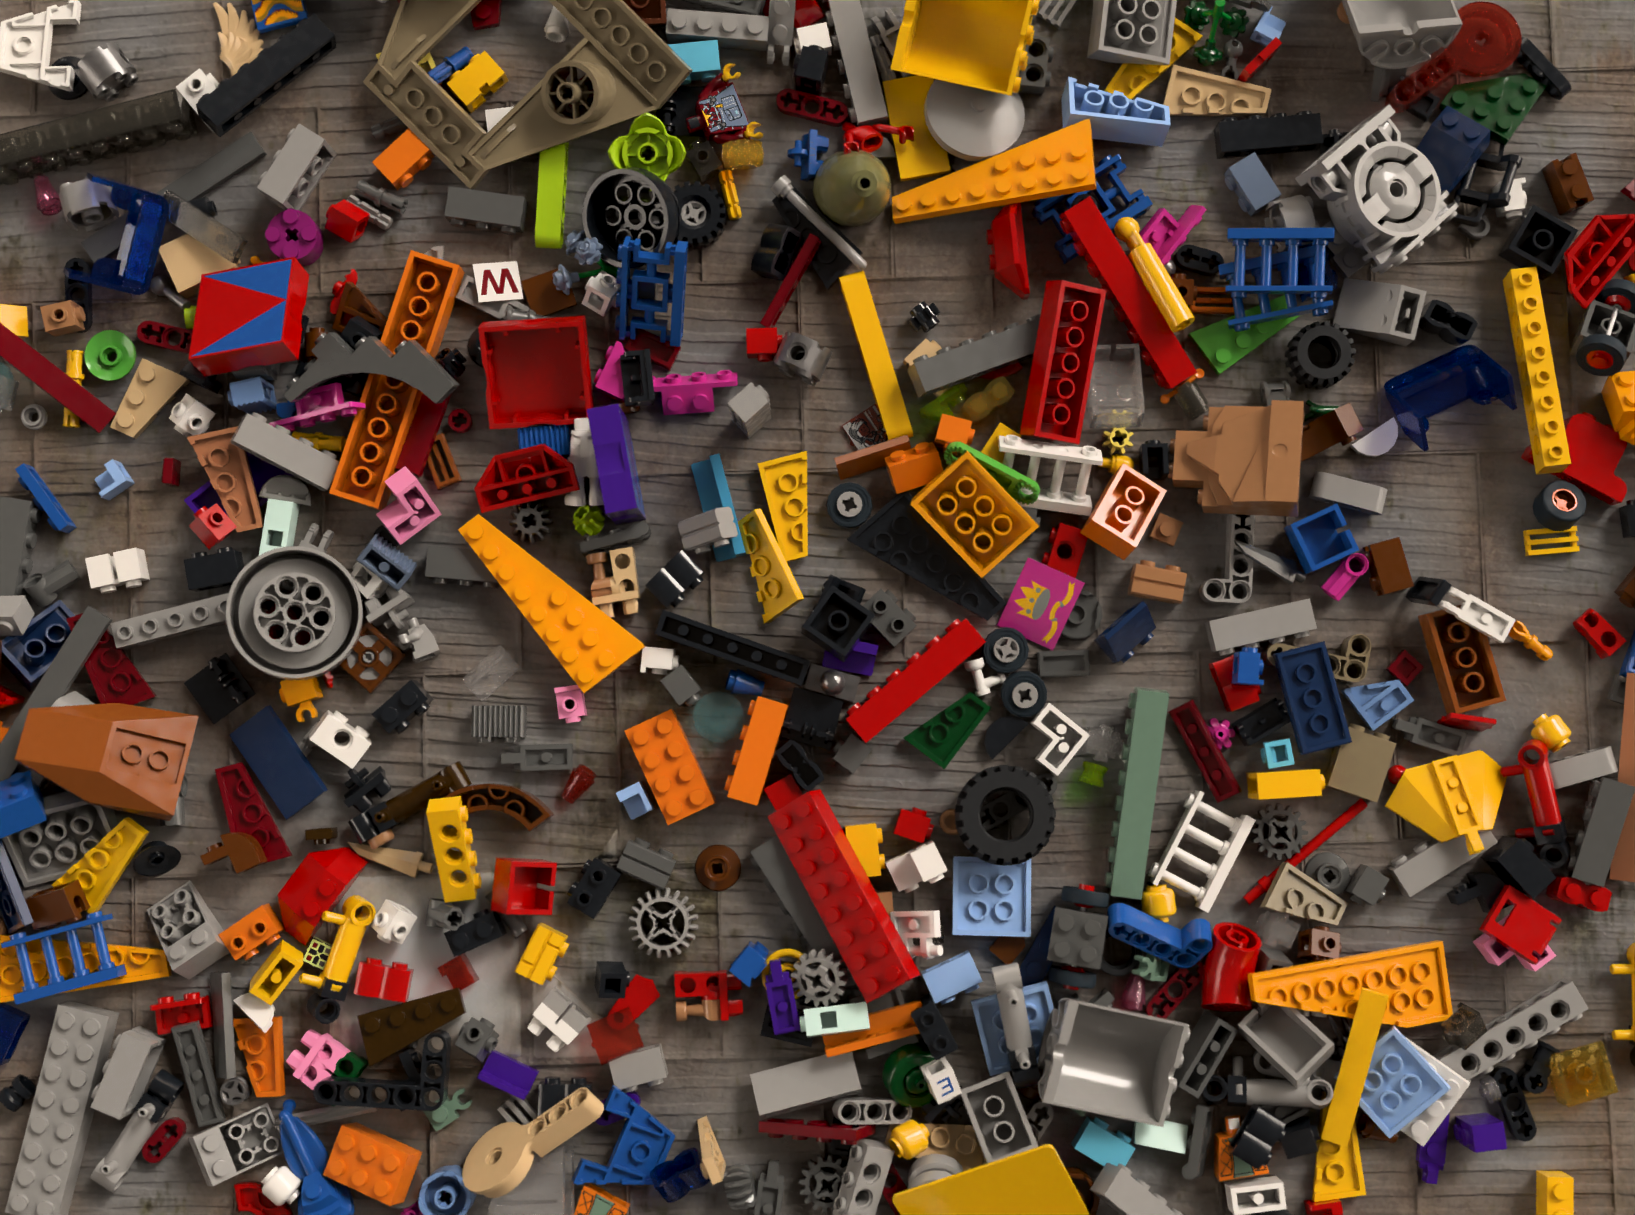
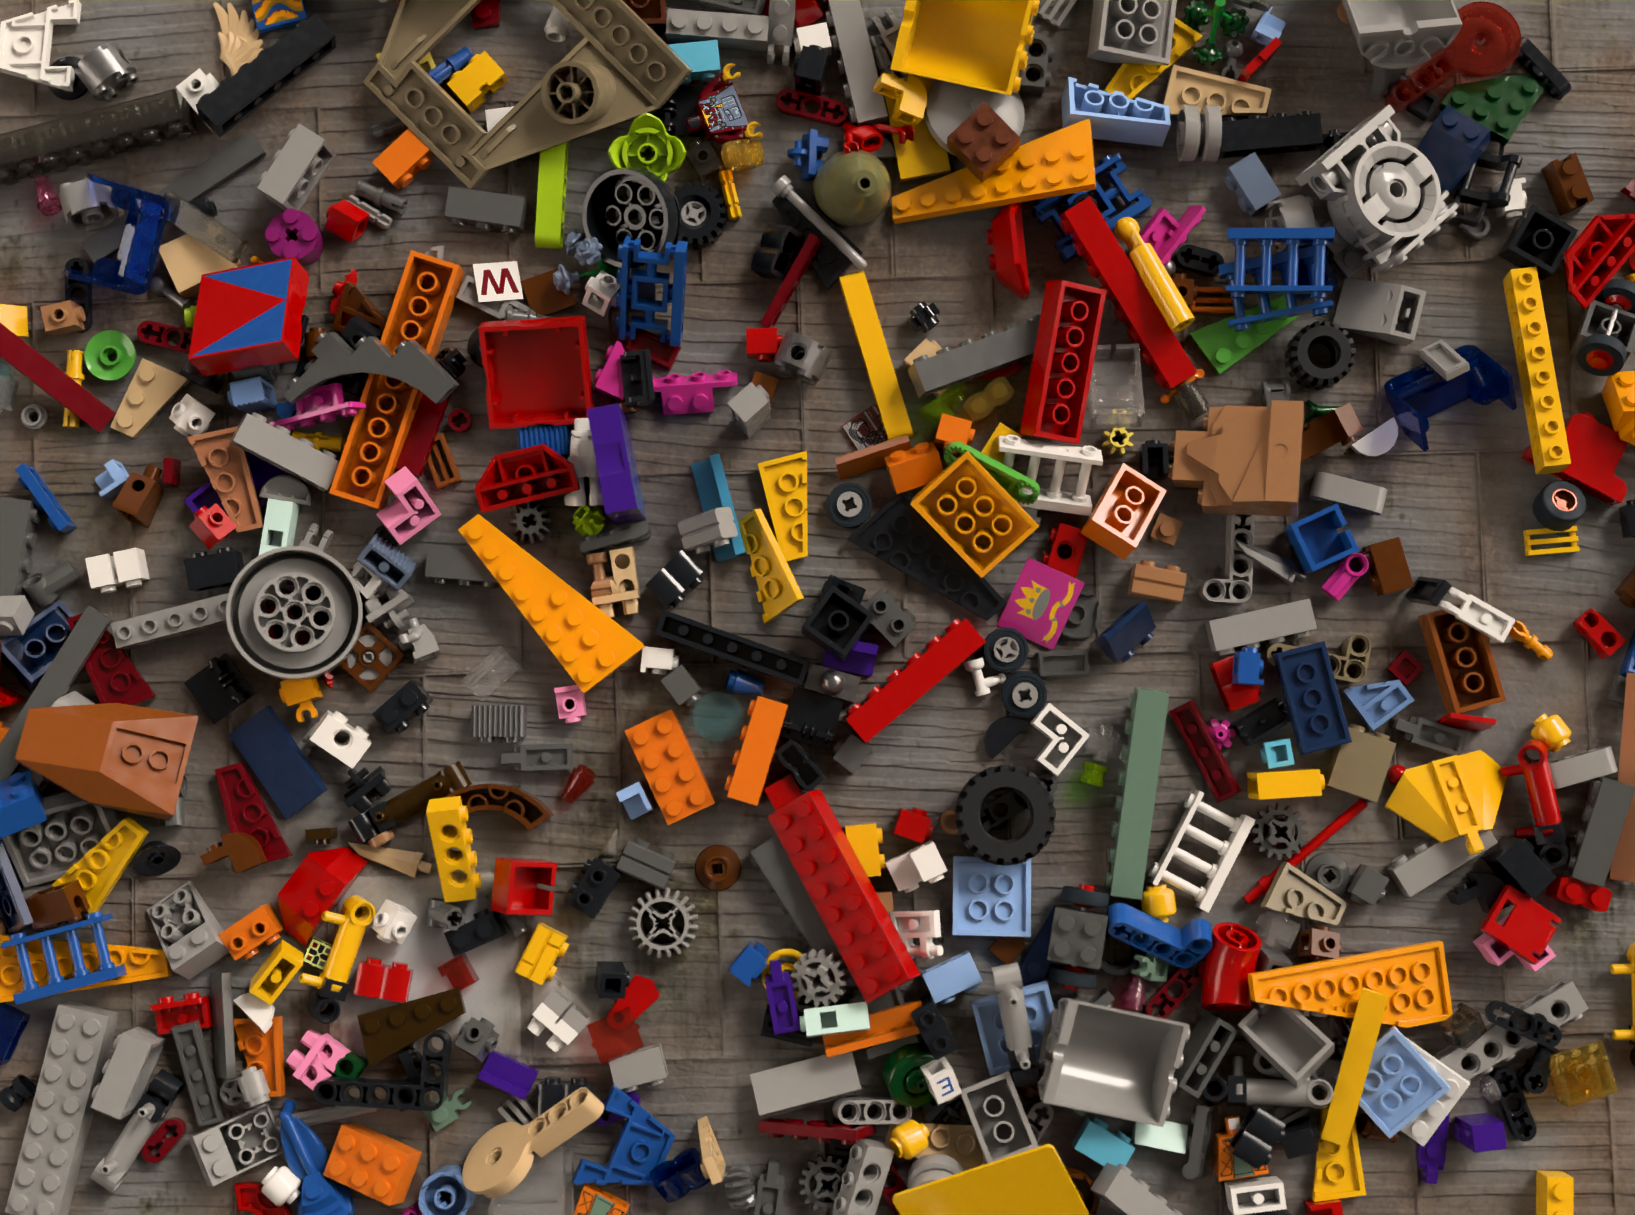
(140, 496): none -> reddish brown torso
(253, 1086): none -> light grey brick
(713, 989): red hips -> none
(767, 382): none -> dark orange tile
(909, 97): none -> yellow brick
(947, 731): dark green wing -> none
(983, 142): none -> copper brick
(1116, 461): yellow cylinder -> none
(1199, 133): none -> light grey wheel
(1444, 360): none -> light grey tile
(1451, 326): black brick -> none
(1543, 1024): none -> black beam

